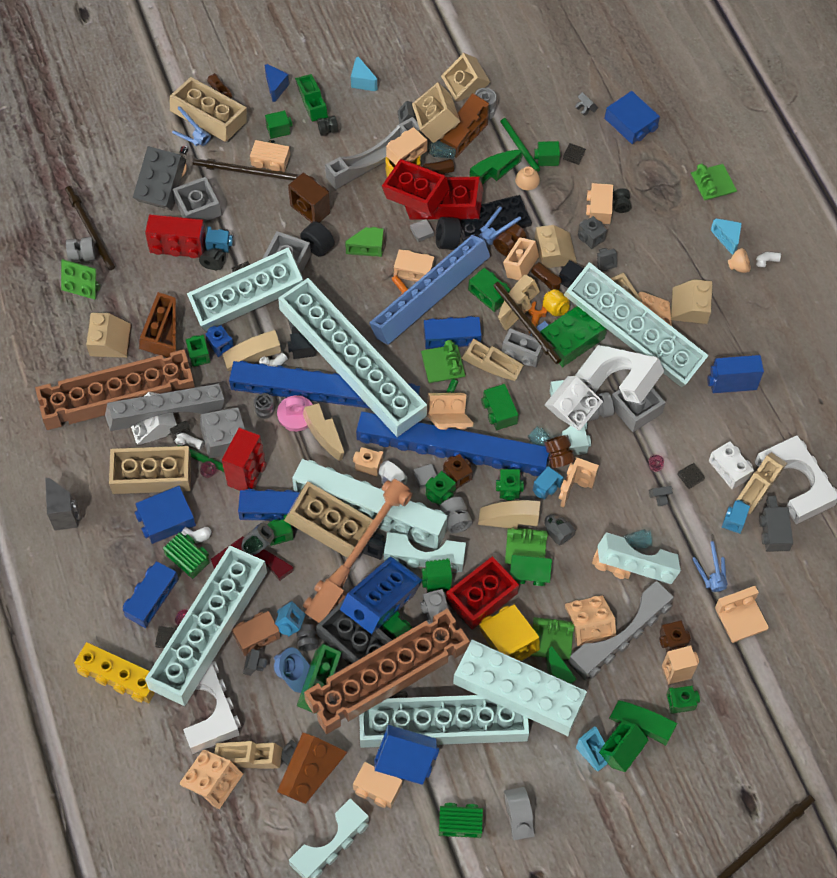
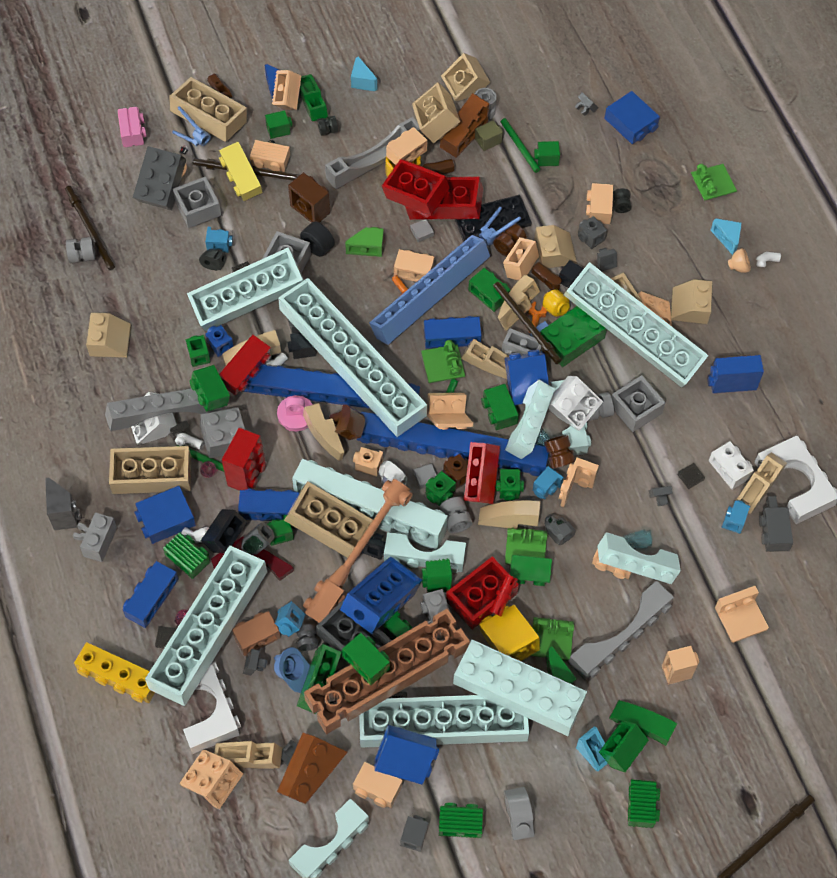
(79, 279): bright green hinge -> none
(88, 394): nougat brick -> none
(96, 536): none -> light grey brick
(130, 126): none -> bright pink brick
(160, 328): dark orange wedge -> none
(175, 236): red brick -> none
(209, 388): none -> green brick
(223, 530): none -> black brick
(240, 171): none -> light yellow brick
(245, 364): none -> red brick
(264, 406): flat silver wheel -> none
(286, 90): none -> light nougat brick
(349, 422): none -> reddish brown brick
(366, 658): none -> green brick
(406, 111): dark grey tile -> none
(414, 833): none -> dark grey brick
(441, 150): clear light blue cone -> none
(448, 233): black tyre -> none
(481, 473): none -> red brick
(488, 135): none -> olive brick
(496, 165): green slope -> none
(503, 595): none -> red pin
(523, 372): none -> blue brick
(526, 433): none -> light aqua arch
(527, 178): light nougat brick -> none
(574, 153): clear smoke tile -> none
(591, 620): light nougat bracket -> none
(607, 360): white arch -> none
(642, 803): none -> green brick
(653, 462): clear pink hinge -> none
(674, 636): reddish brown brick -> none
(678, 704): green brick -> none
(717, 580): medium blue plant -> none

